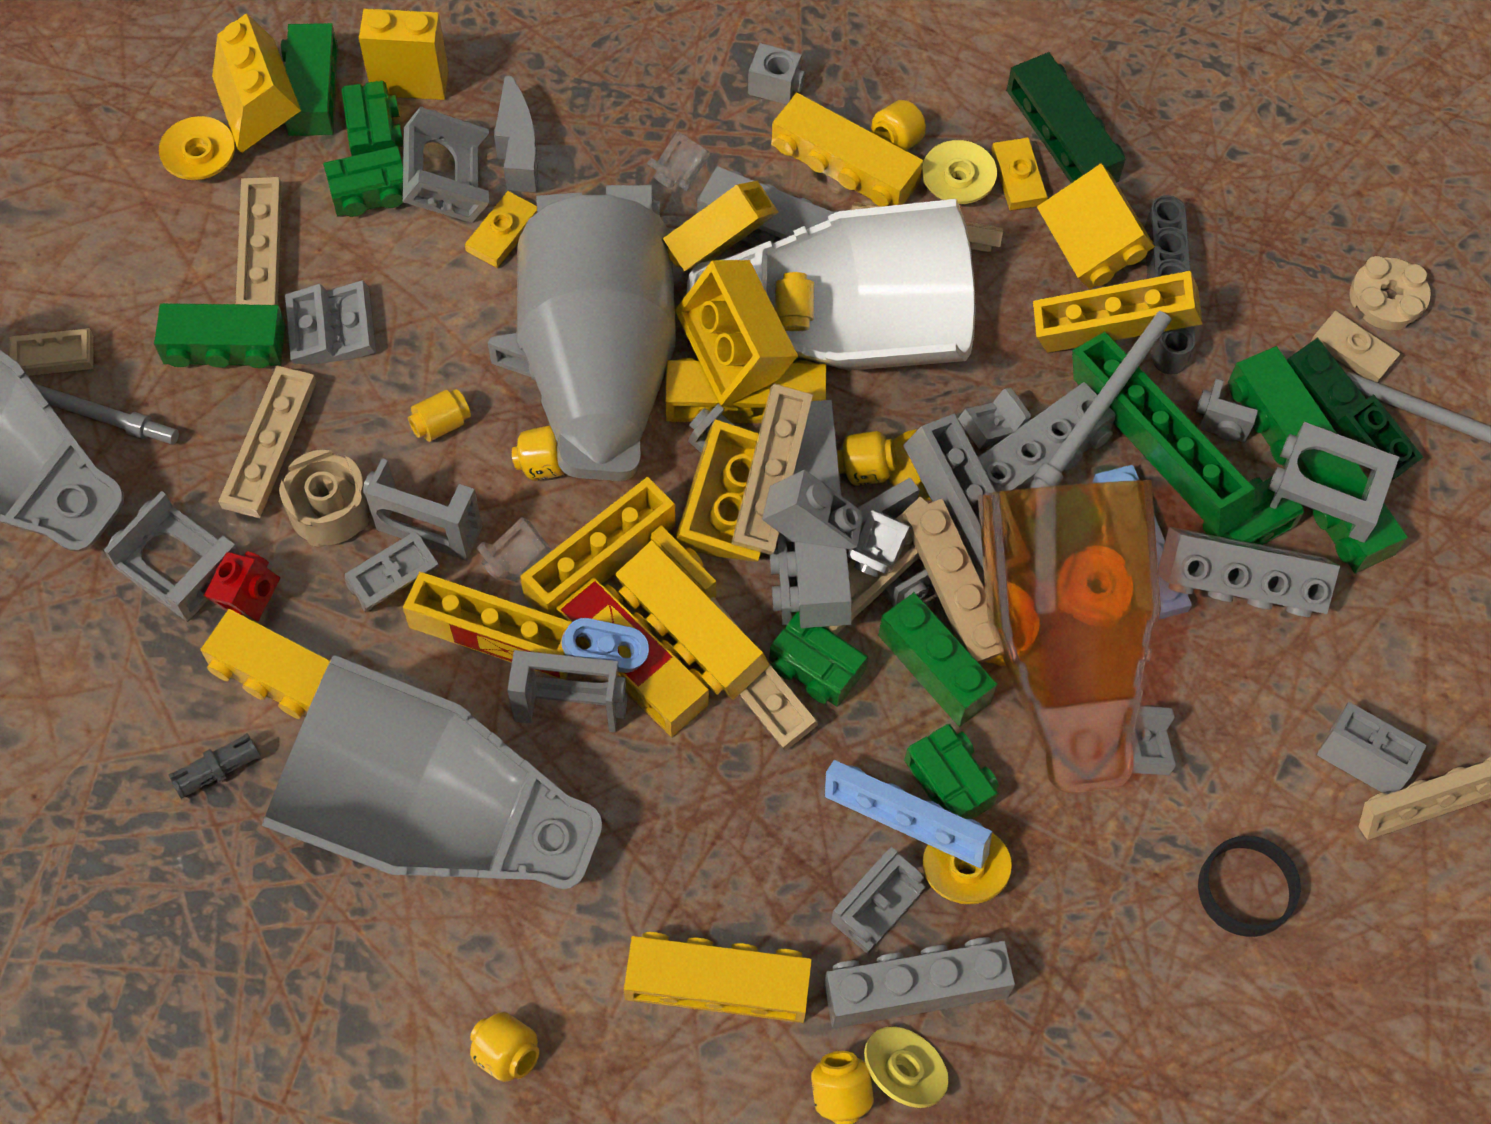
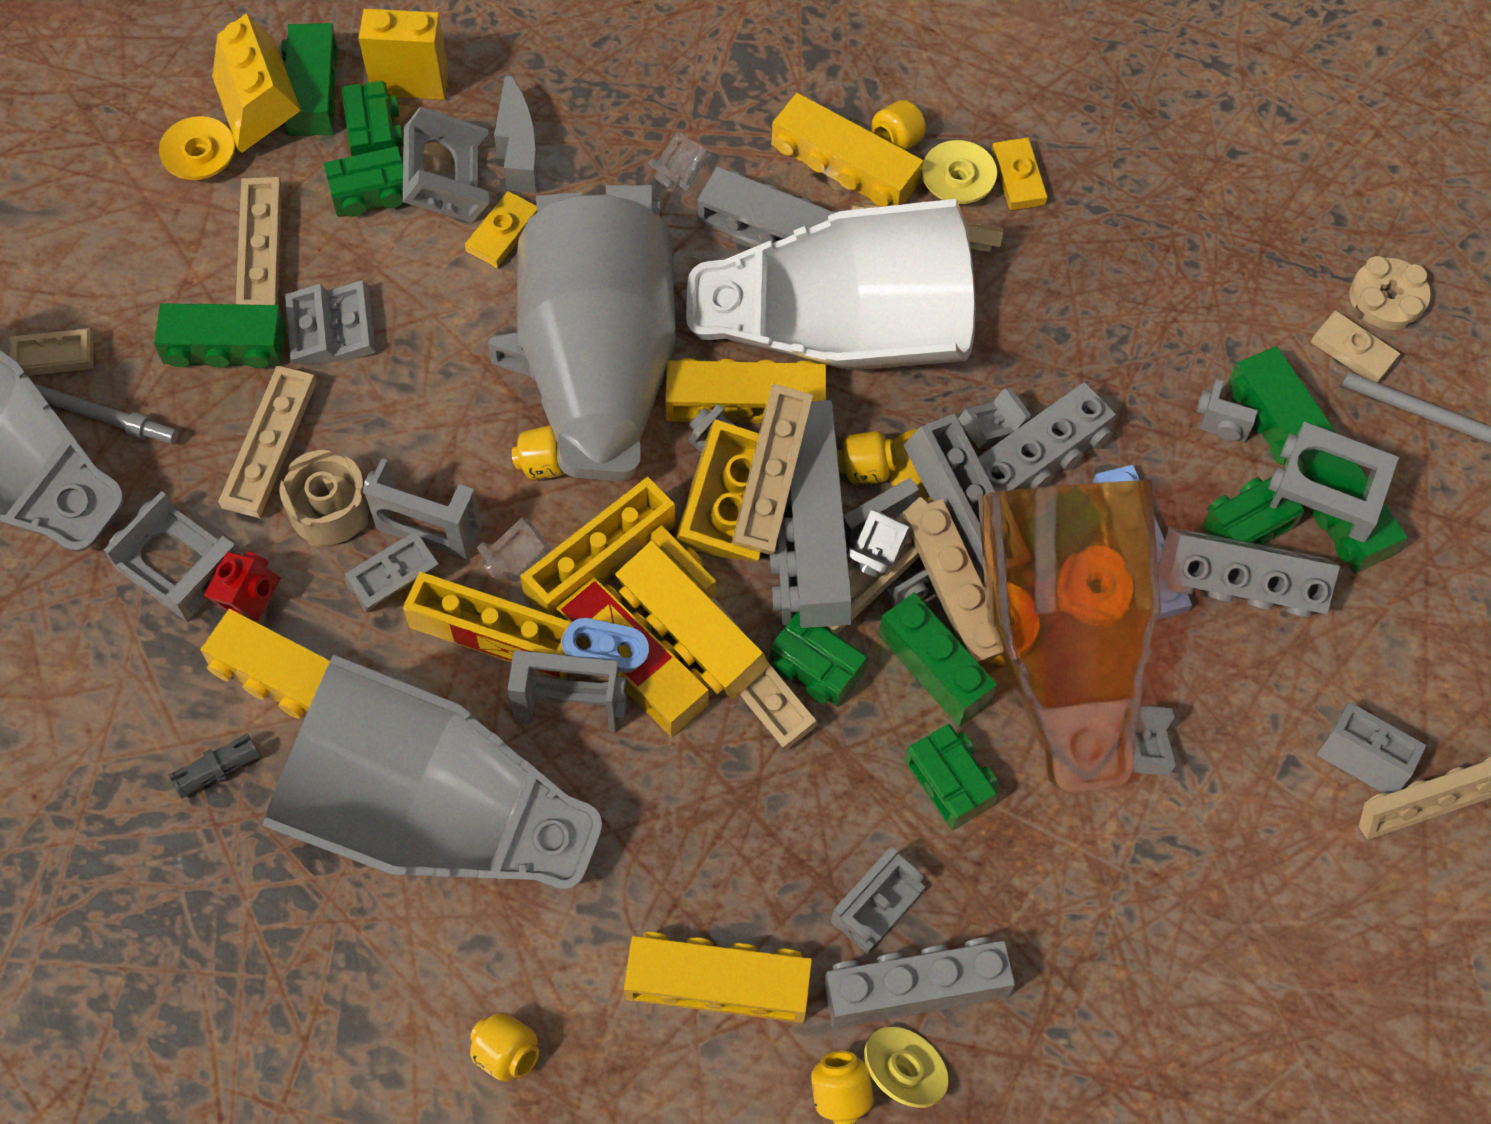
(439, 414): yellow brick -> none
(720, 225): yellow brick -> none
(735, 330): yellow slope -> none
(775, 74): light grey brick -> none
(795, 301): yellow brick -> none
(812, 512): light grey slope -> none
(908, 813): light blue plate -> none
(983, 885): yellow dish -> none
(1050, 473): light grey bar -> none
(1063, 118): dark green brick -> none
(1095, 227): yellow brick -> none
(1117, 309): yellow brick -> none
(1168, 232): dark grey beam -> none
(1168, 439): green brick -> none
(1273, 852): black tyre -> none
(1347, 407): dark green slope -> none

